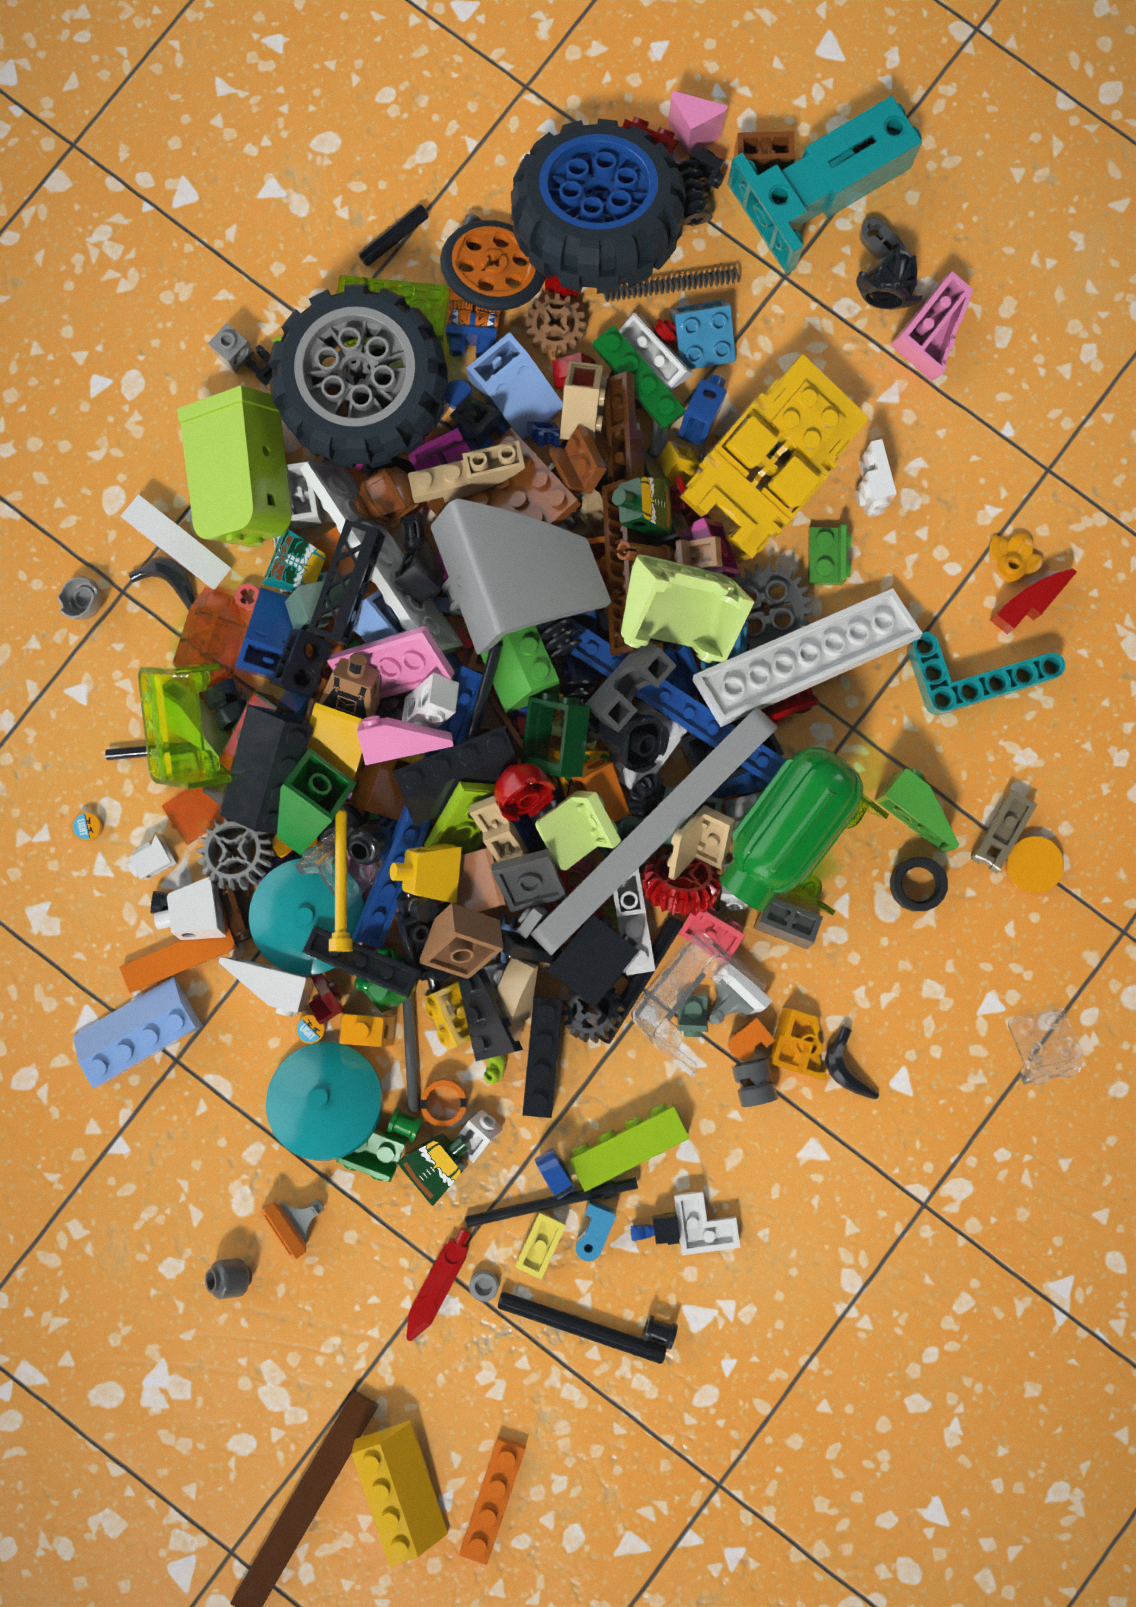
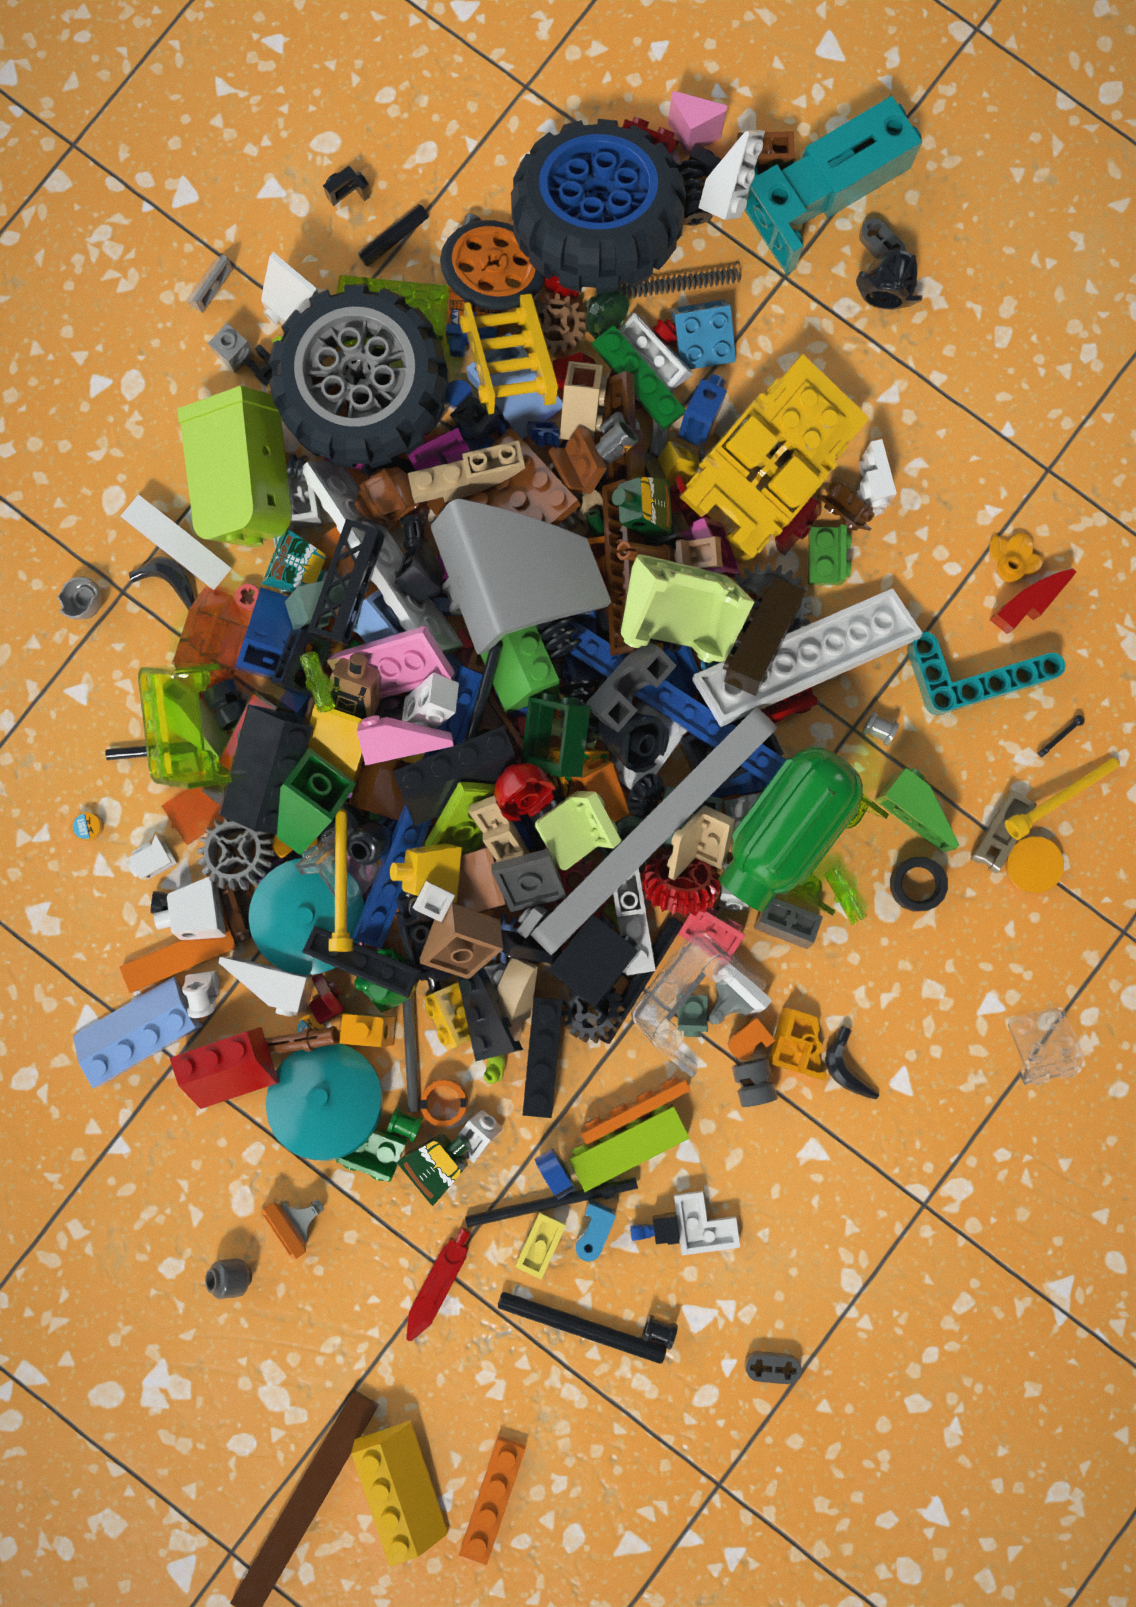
(201, 993): none -> white piece
(210, 283): none -> light grey slope
(225, 1068): none -> red slope
(284, 291): none -> white slope
(295, 467): none -> black bush
(305, 1040): none -> dark orange pin
(317, 682): none -> clear neon green pin
(343, 183): none -> black bracket
(433, 901): none -> white plate
(484, 1285): light grey tile -> none
(531, 338): none -> yellow fence
(595, 522): none -> dark green arm
(605, 311): none -> clear green piece
(617, 438): none -> dark grey piece
(625, 1114): none -> orange plate
(730, 181): none -> white slope
(764, 635): none -> dark brown brick
(773, 1360): none -> dark grey beam
(798, 527): none -> dark red plate
(838, 503): none -> reddish brown hinge
(845, 895): none -> clear neon green pin
(880, 728): none -> light grey bush
(933, 327): bright pink wedge -> none
(1019, 825): none -> yellow piece
(1078, 721): none -> black hinge

